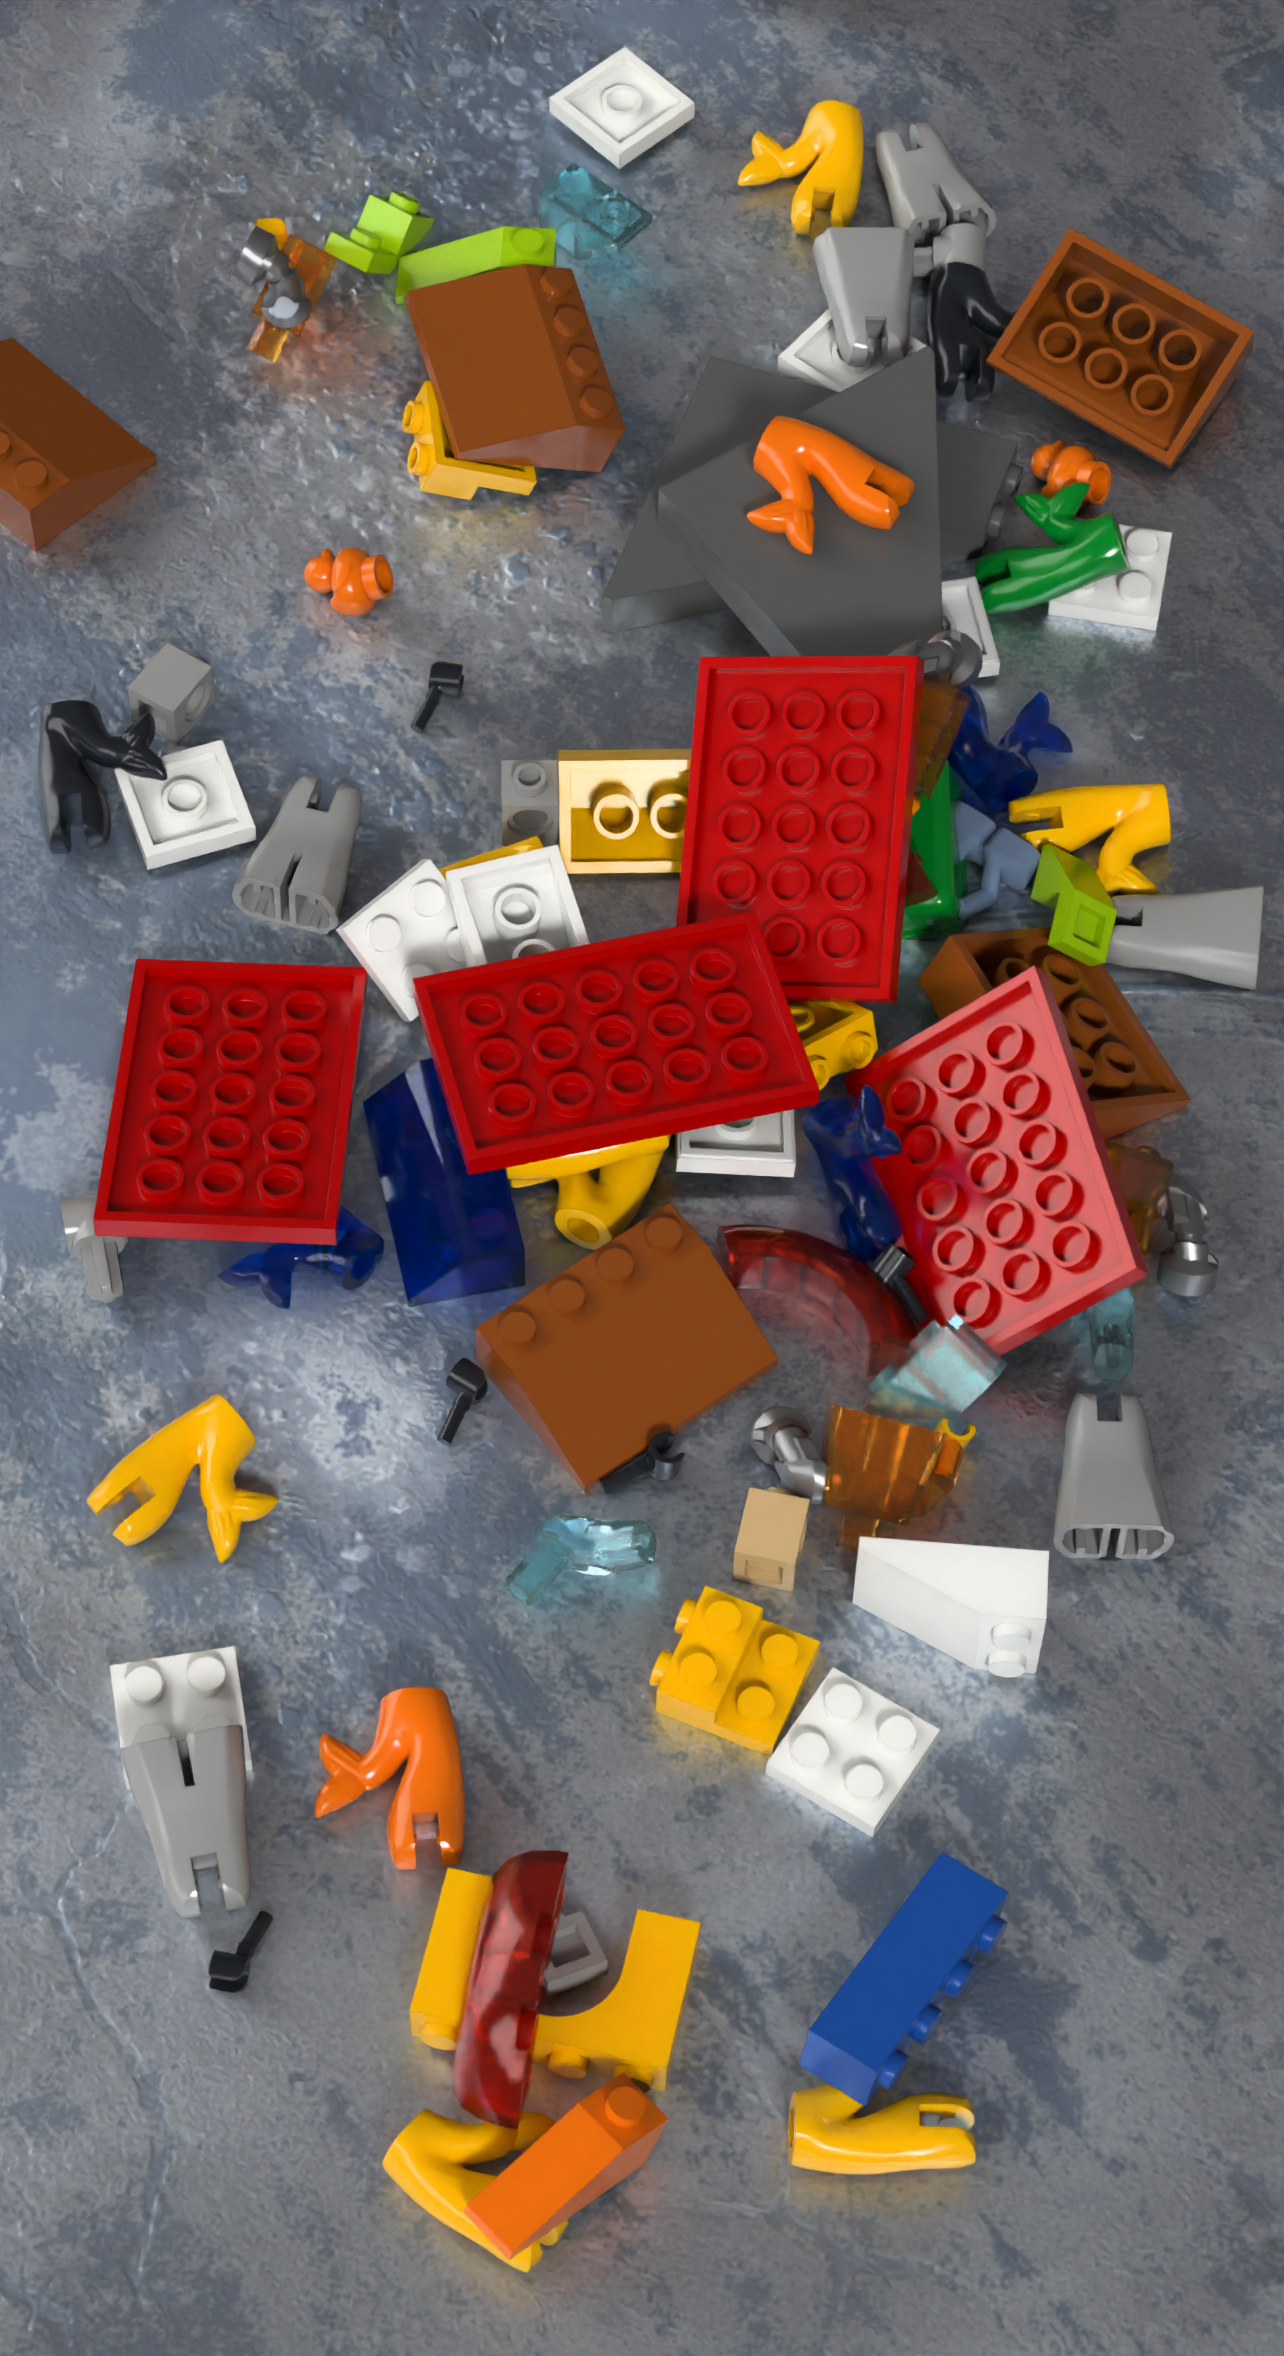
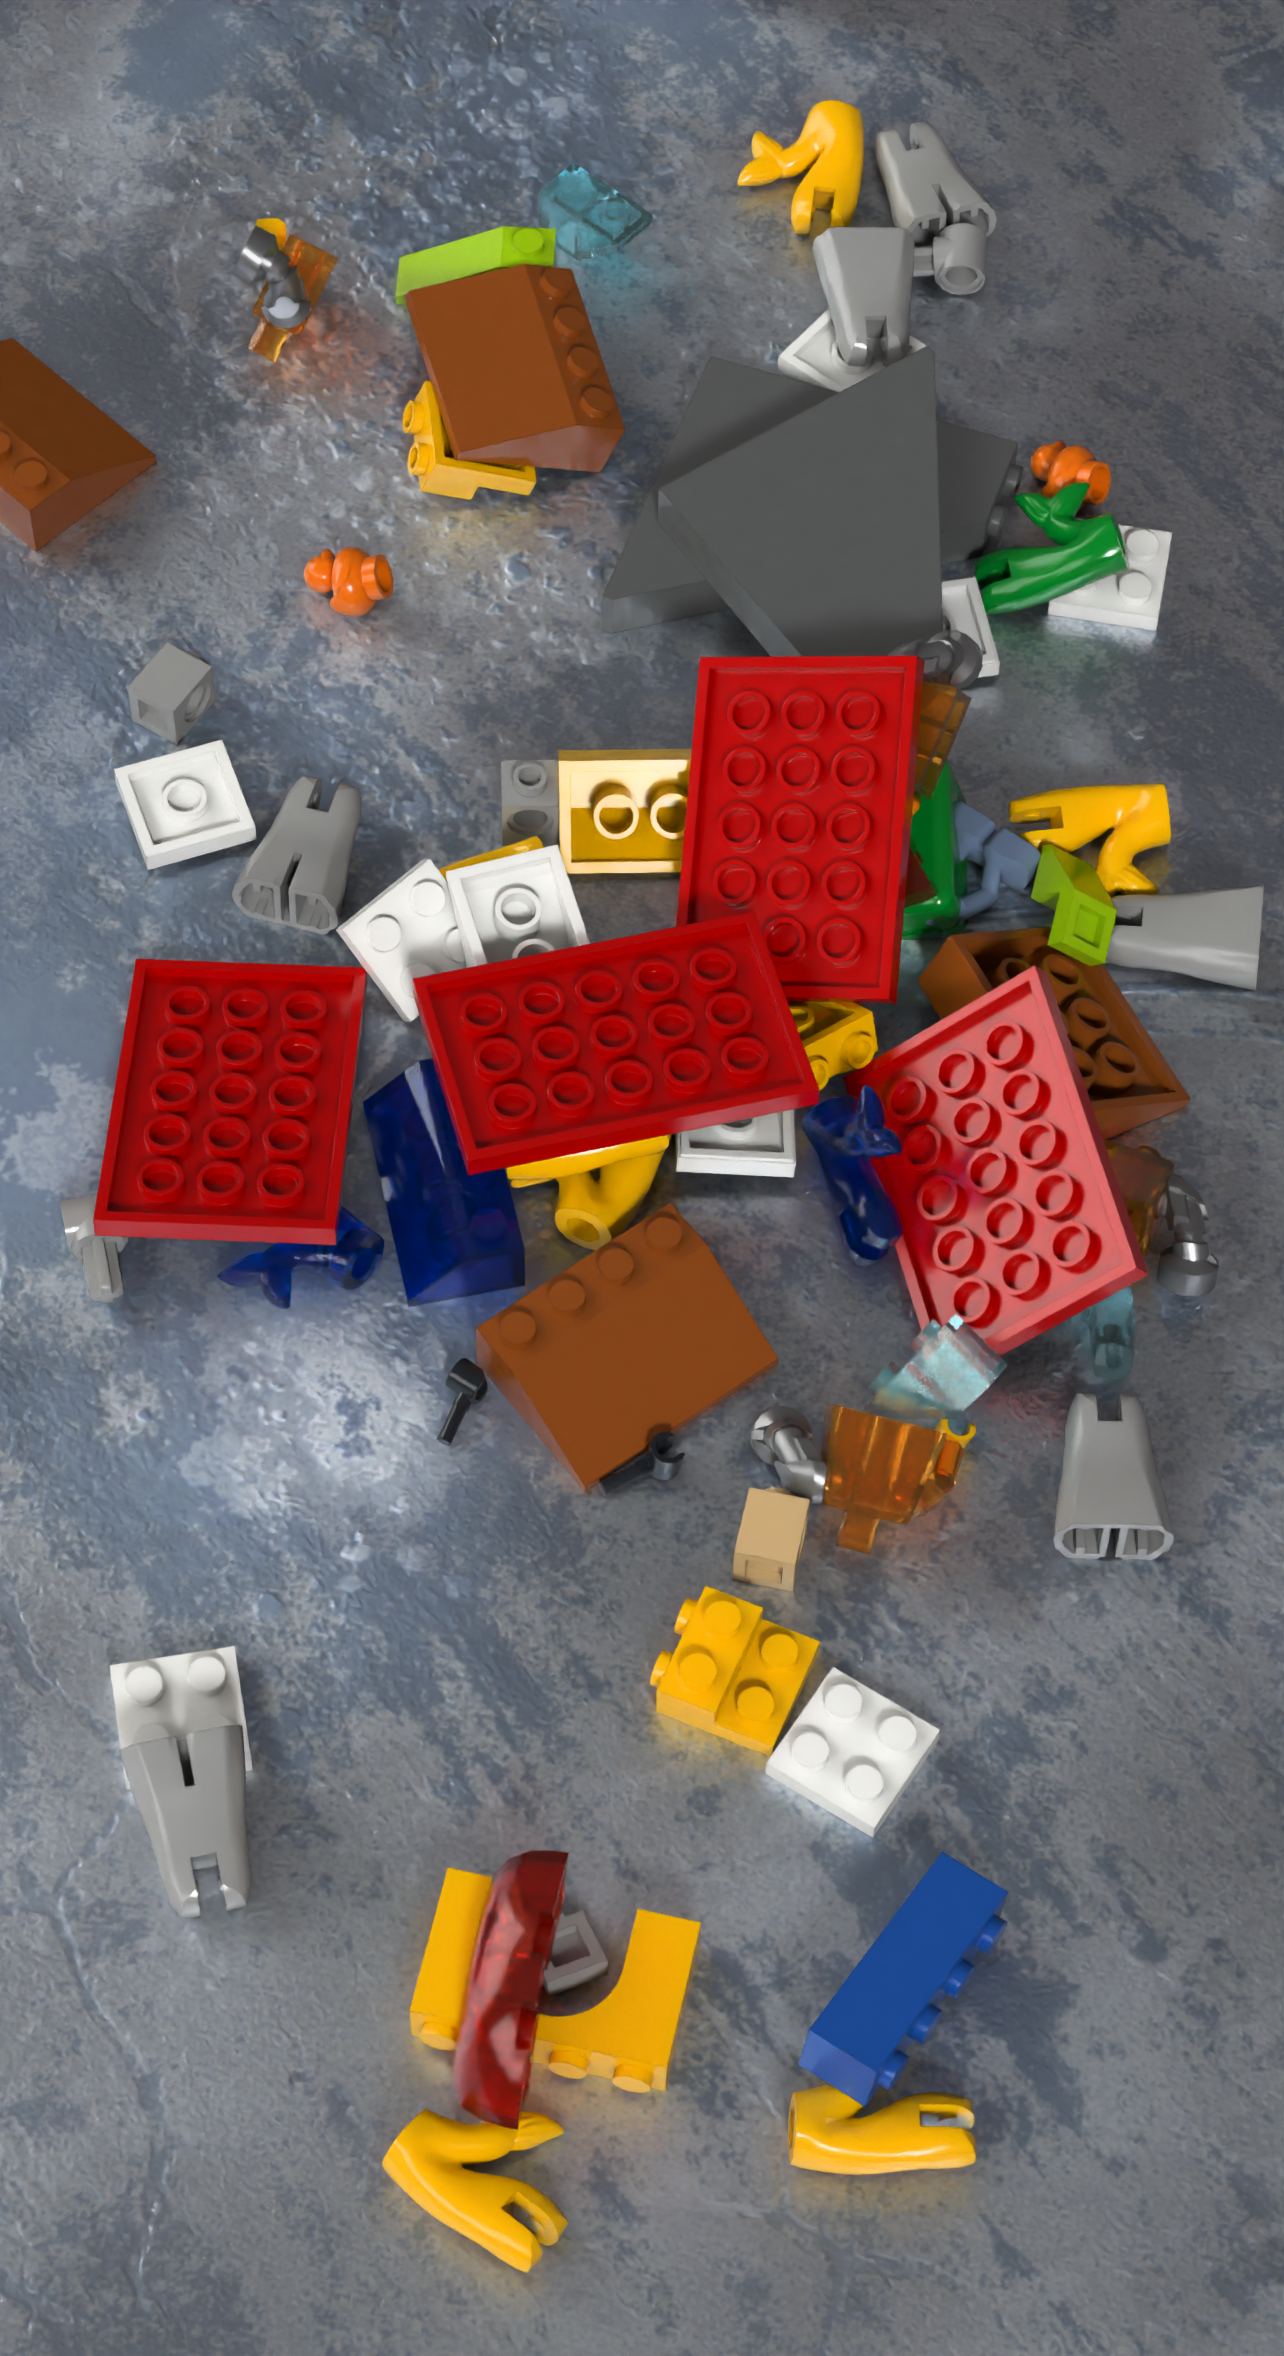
(66, 790): black piece -> none
(160, 1466): yellow piece -> none
(231, 1971): black hand -> none
(384, 233): lime slope -> none
(413, 1727): orange piece -> none
(444, 679): black hand -> none
(569, 2166): orange slope -> none
(580, 1546): clear light blue arm -> none
(622, 107): white plate -> none
(835, 1278): clear red brick -> none
(852, 478): orange piece -> none
(892, 1267): black hand -> none
(954, 301): black piece -> none
(959, 1598): white slope -> none
(1004, 770): clear blue piece -> none
(1122, 349): dark orange slope -> none

